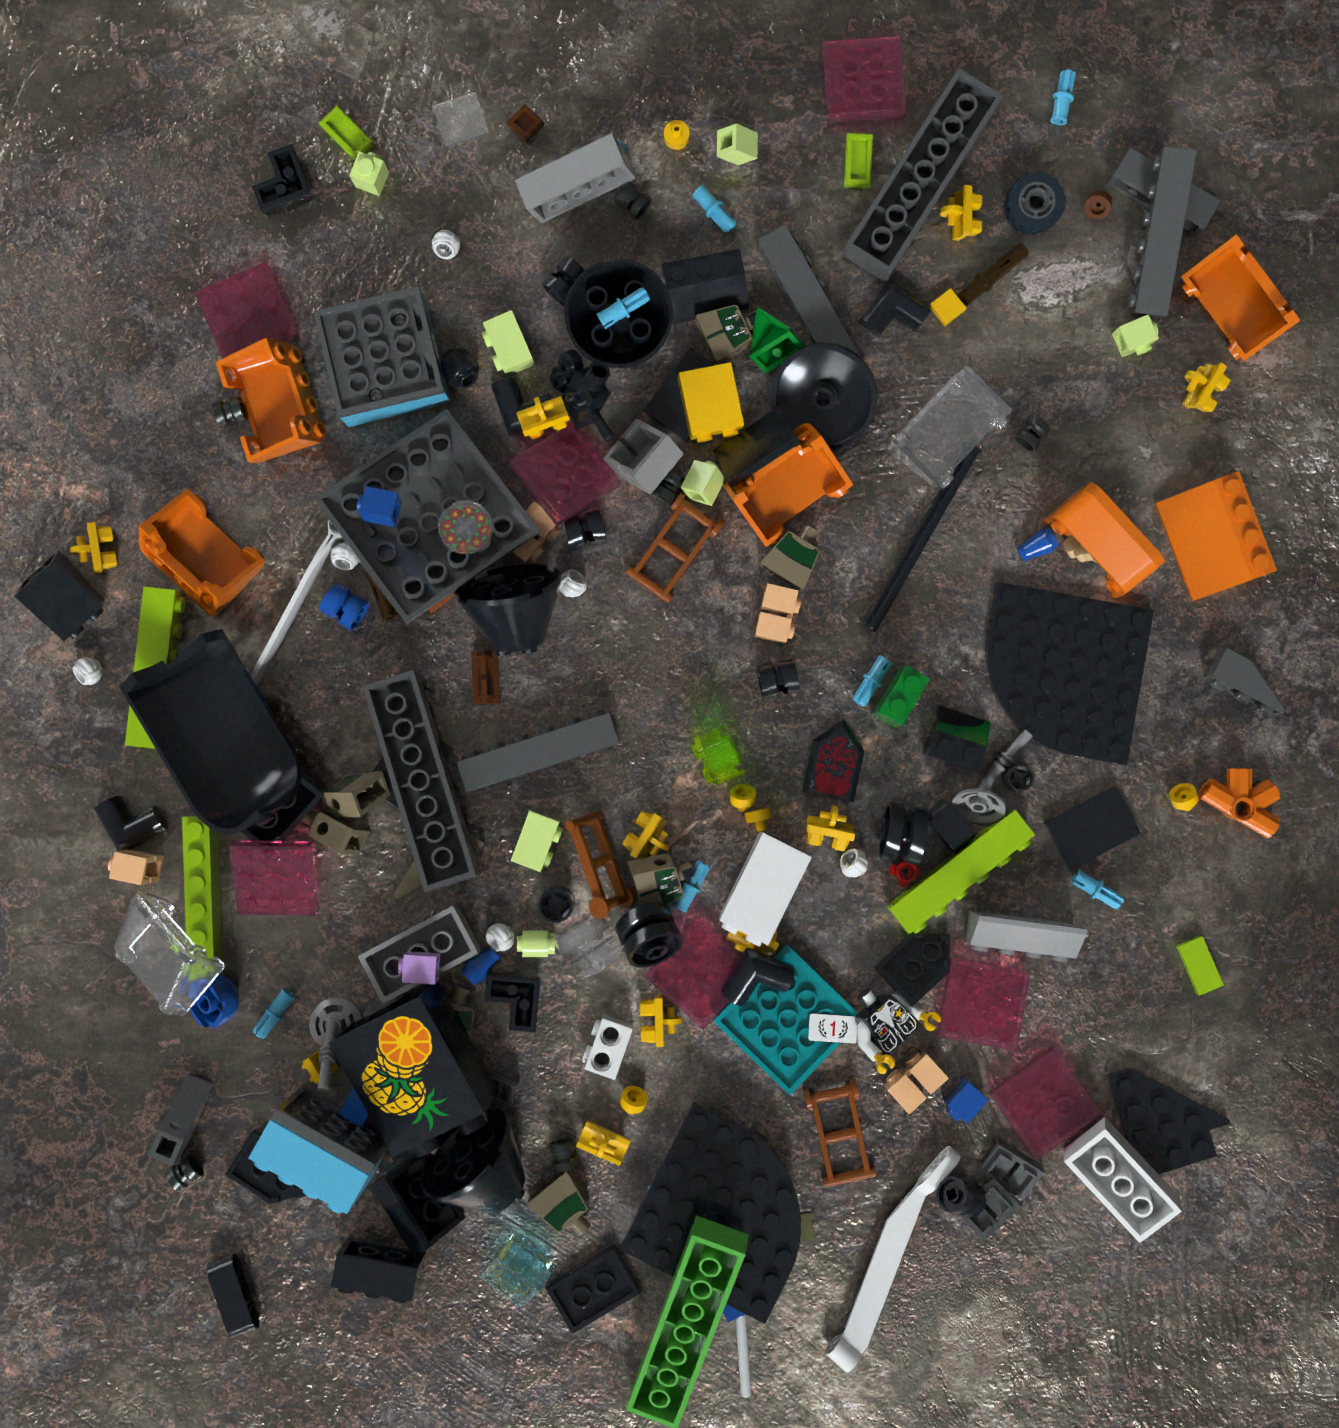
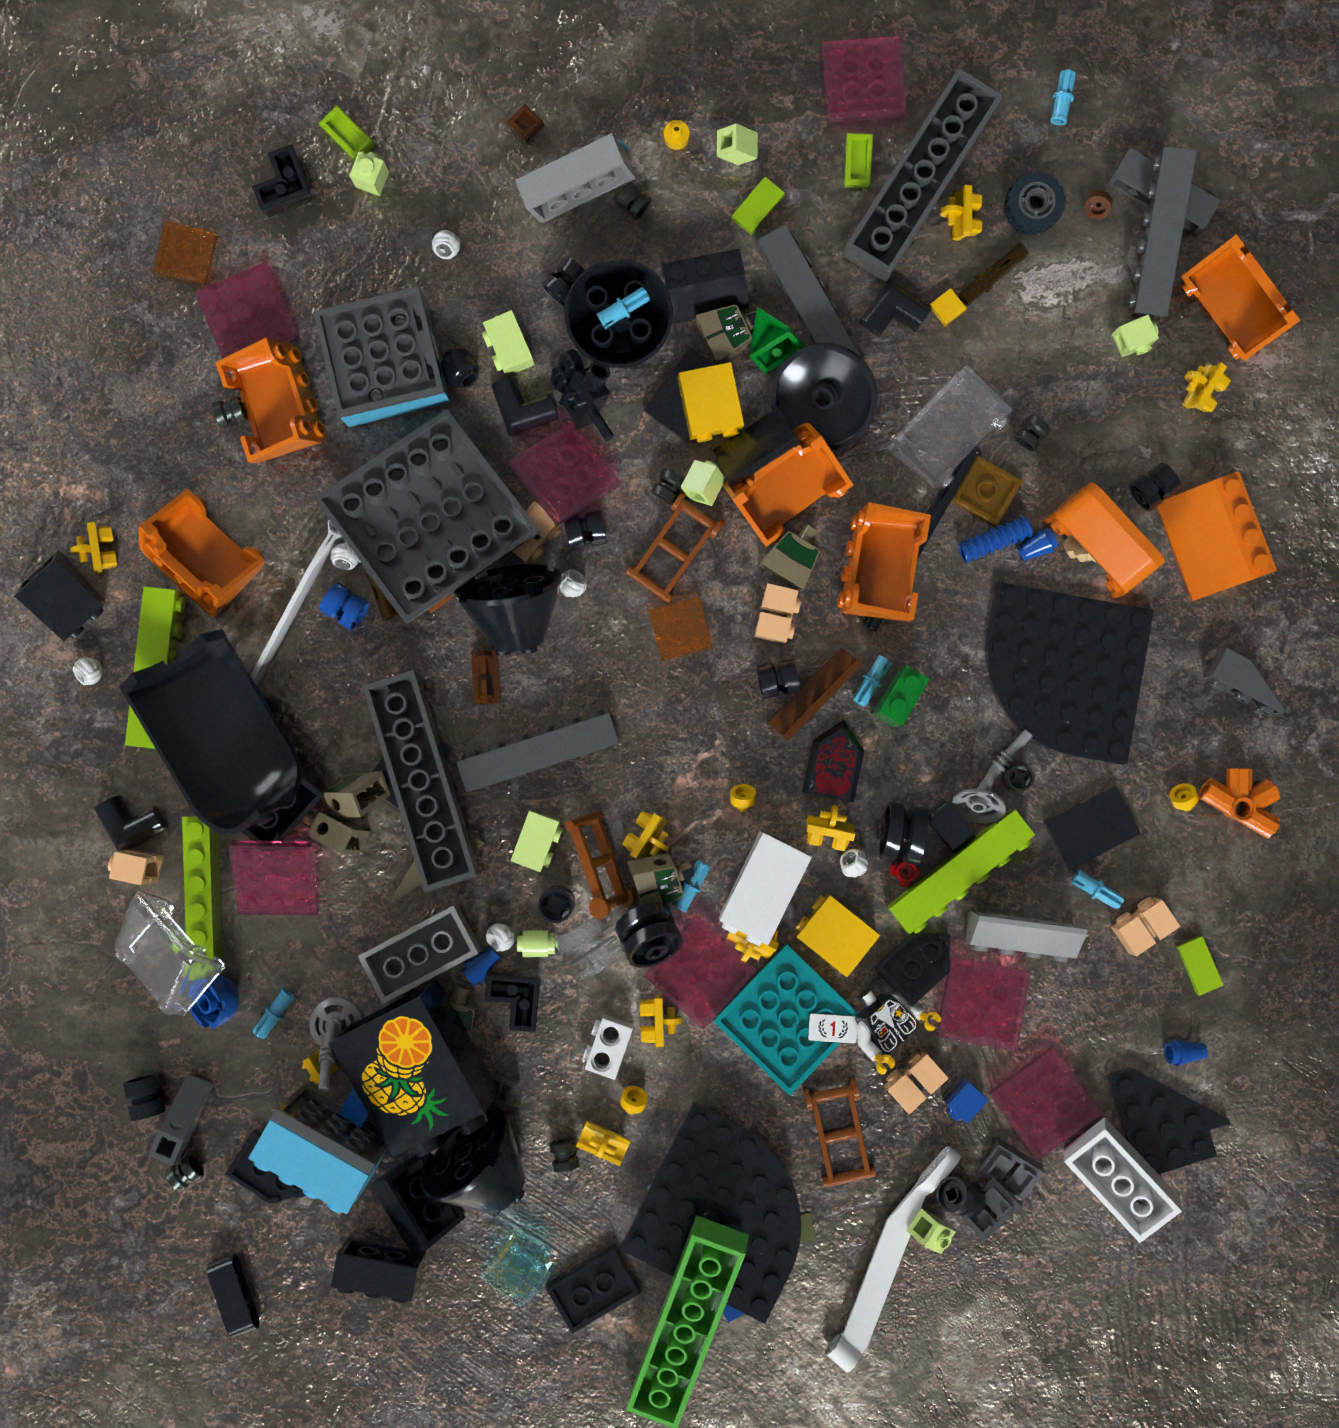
(144, 1097): none -> black wheel
(185, 253): none -> clear orange tile
(379, 506): blue brick -> none
(419, 967): lavender brick -> none
(460, 120): clear piece -> none
(465, 527): clear tile -> none
(542, 416): yellow hips -> none
(561, 1203): dark tan torso -> none
(654, 457): light grey piece -> none
(680, 629): none -> clear orange tile
(714, 209): medium azure axle -> none
(717, 755): clear neon green brick -> none
(743, 1356): white piece -> none
(753, 969): black brick -> none
(758, 205): none -> lime tile
(759, 817): yellow tile -> none
(814, 694): none -> reddish brown fence
(836, 934): none -> yellow brick
(882, 562): none -> orange windscreen
(931, 1231): none -> yellowish green brick
(958, 739): black slope -> none
(987, 491): none -> pearl gold tile
(995, 539): none -> blue piece
(1157, 922): none -> light nougat piece
(1158, 484): none -> black wheel
(1184, 1052): none -> blue cone

